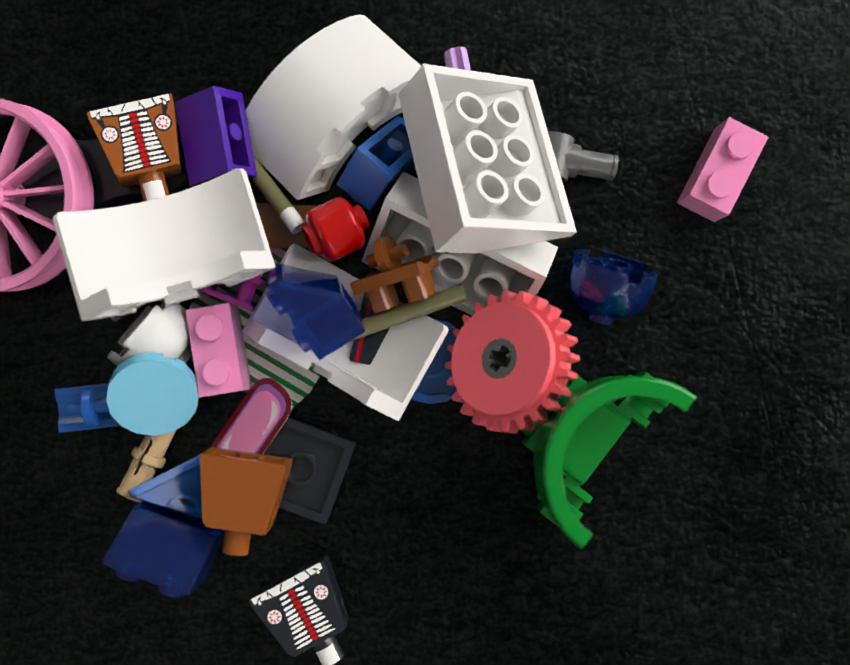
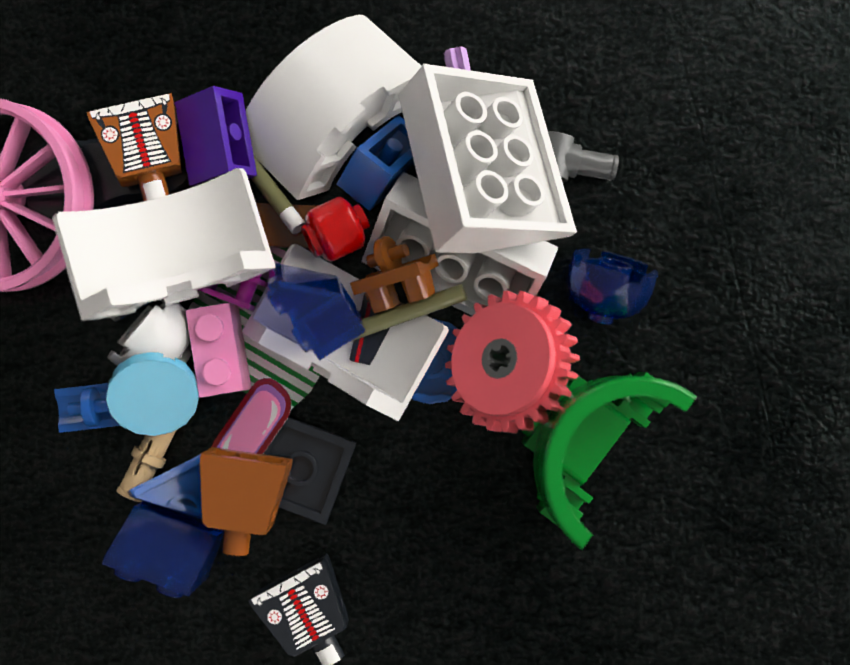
(722, 170): bright pink brick -> none

